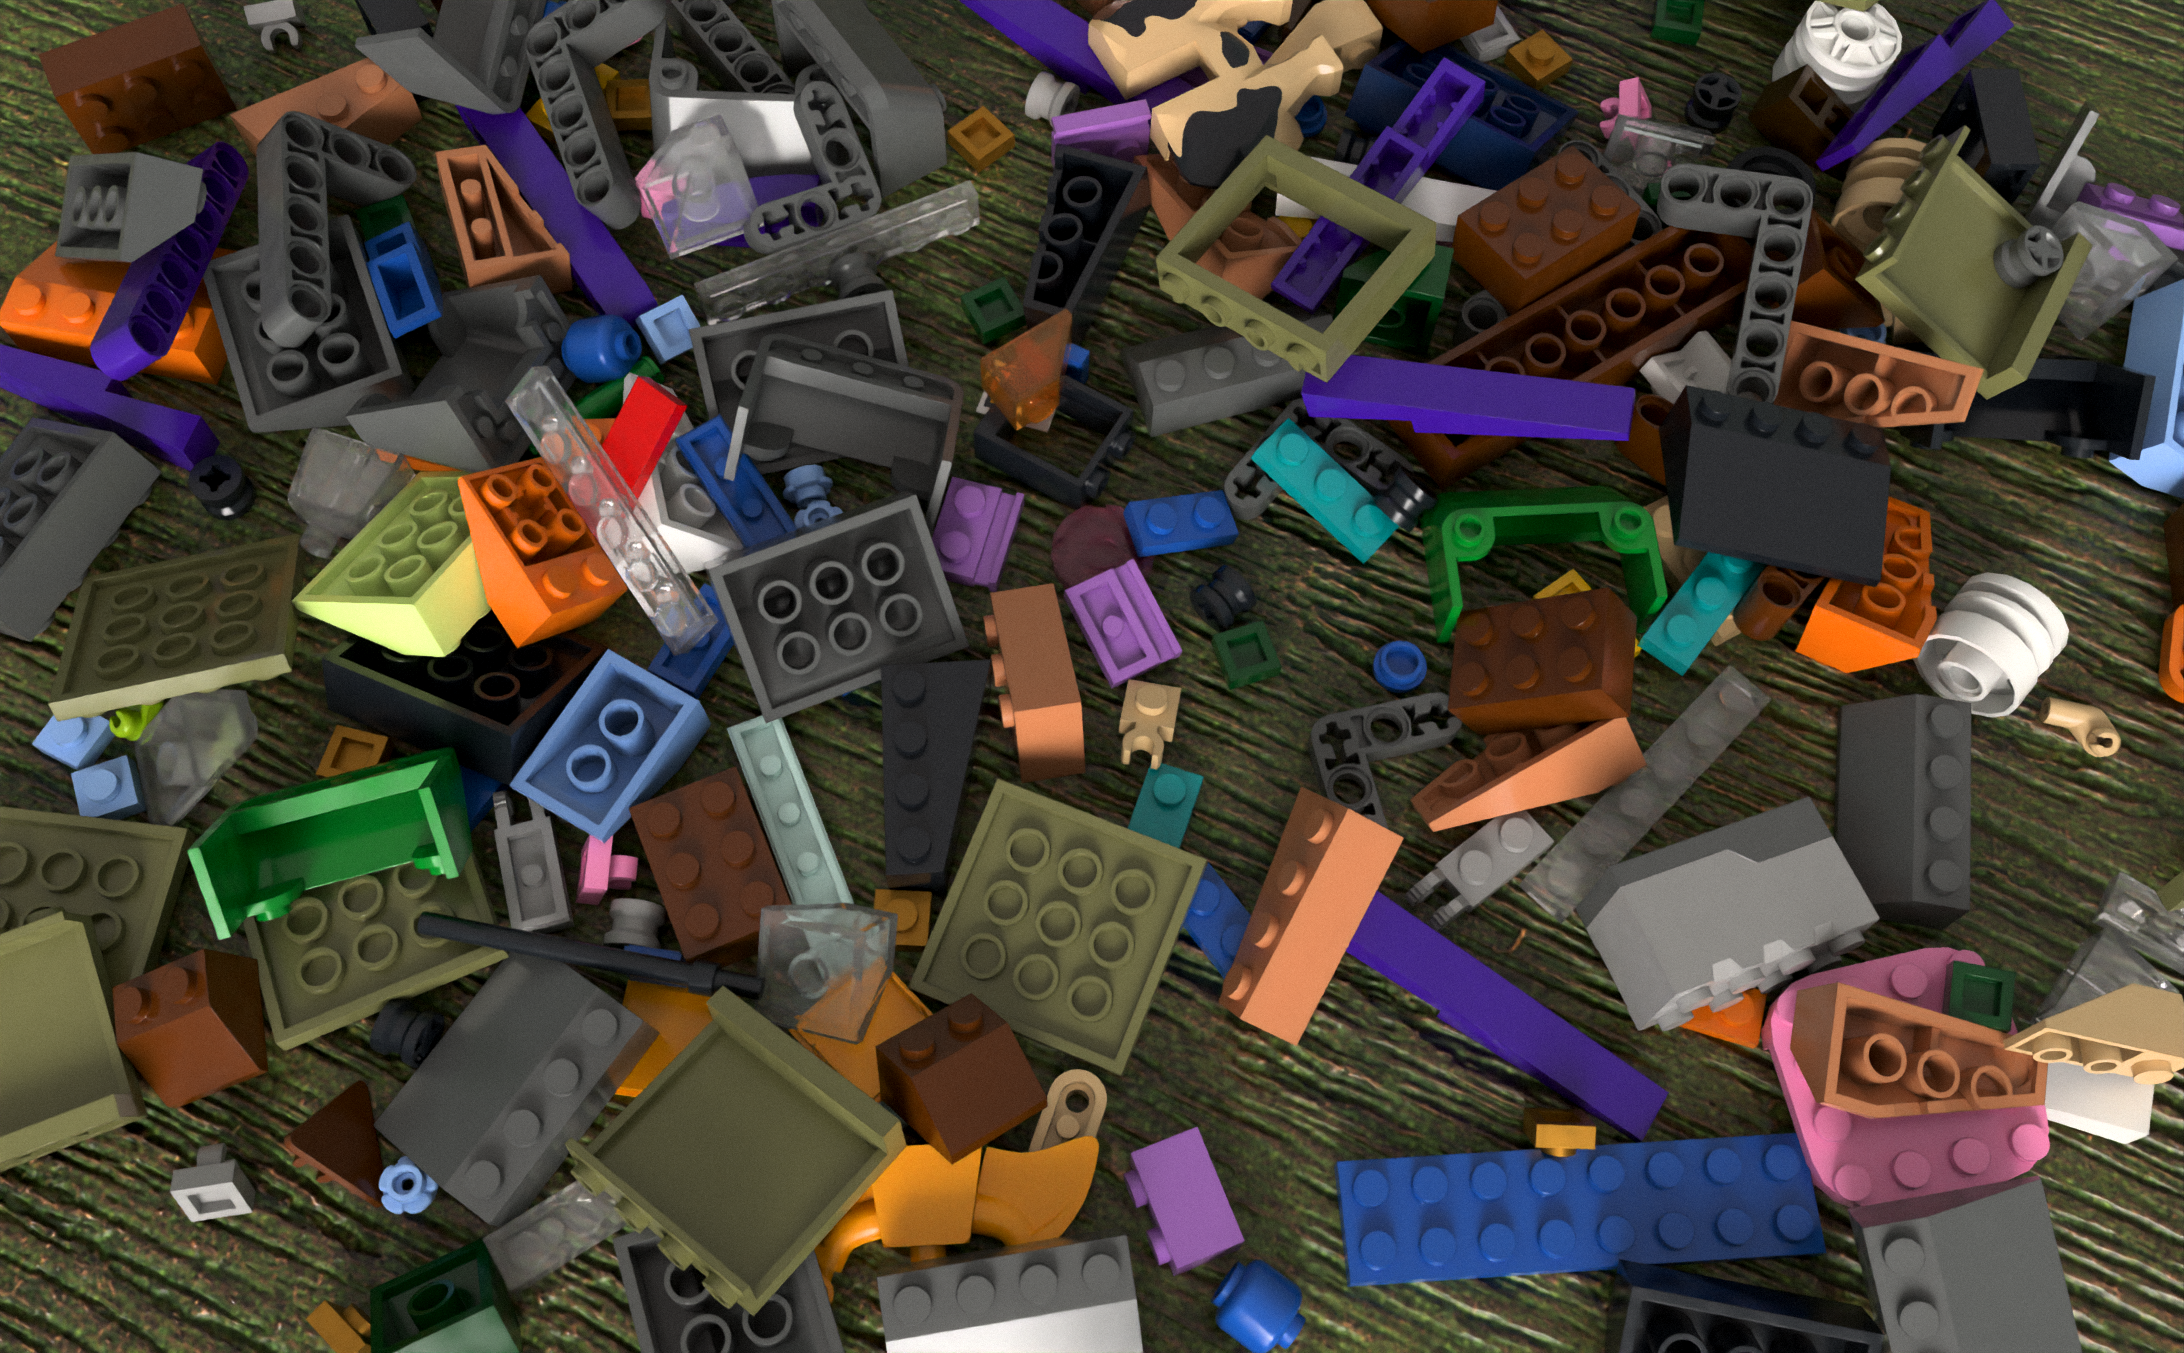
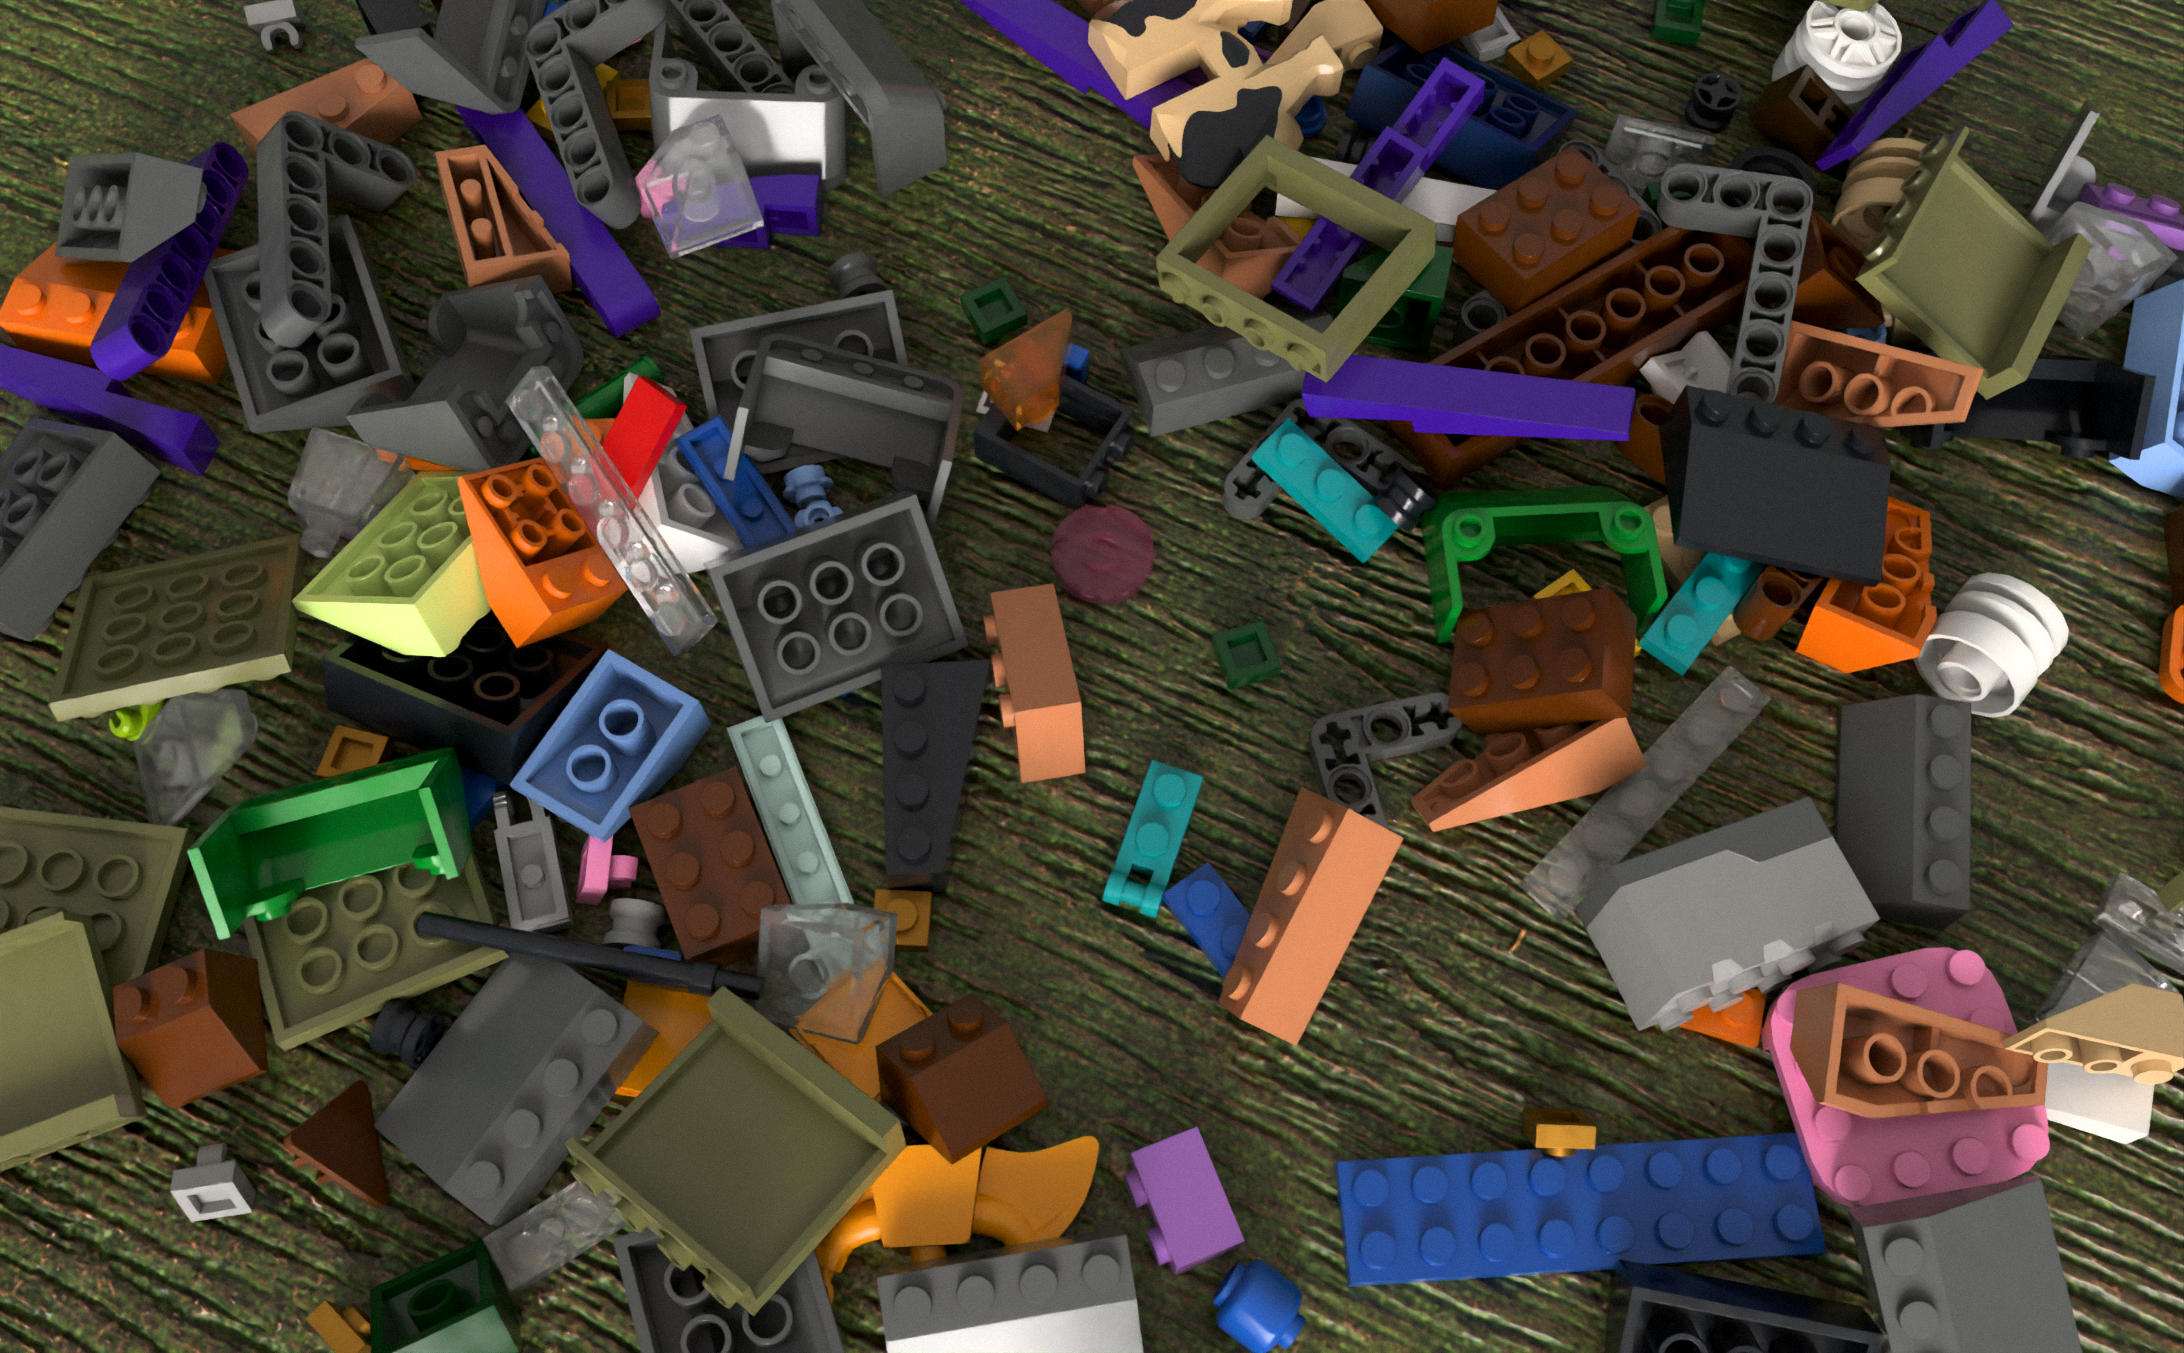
(75, 741): light blue plate -> none
(109, 789): light blue plate -> none
(137, 81): reddish brown brick -> none
(233, 496): black wheel -> none
(384, 216): dark green plate -> none
(400, 1200): light blue plate -> none
(404, 279): blue slope -> none
(601, 348): blue head -> none
(668, 328): light blue plate -> none
(695, 669): blue plate -> none
(807, 264): clear plate -> none
(836, 179): dark grey beam -> none
(976, 532): medium lavender plate -> none
(981, 138): pearl gold plate -> none
(1050, 98): light grey wheel -> none
(1060, 925): olive plate -> none
(1060, 1124): tan plate -> none
(1084, 235): black wedge -> none
(1110, 131): medium lavender plate -> none
(1122, 623): medium lavender plate -> none
(1148, 719): tan plate -> none
(1180, 523): blue plate -> none
(1222, 598): black wheel -> none
(1399, 667): blue plate -> none
(1482, 865): light grey hinge -> none
(1504, 1018): dark purple slope -> none
(1631, 102): bright pink tile -> none
(1979, 995): dark green plate -> none
(2001, 132): black window -> none
(2028, 257): dark grey wheel -> none
(2086, 724): tan arm -> none

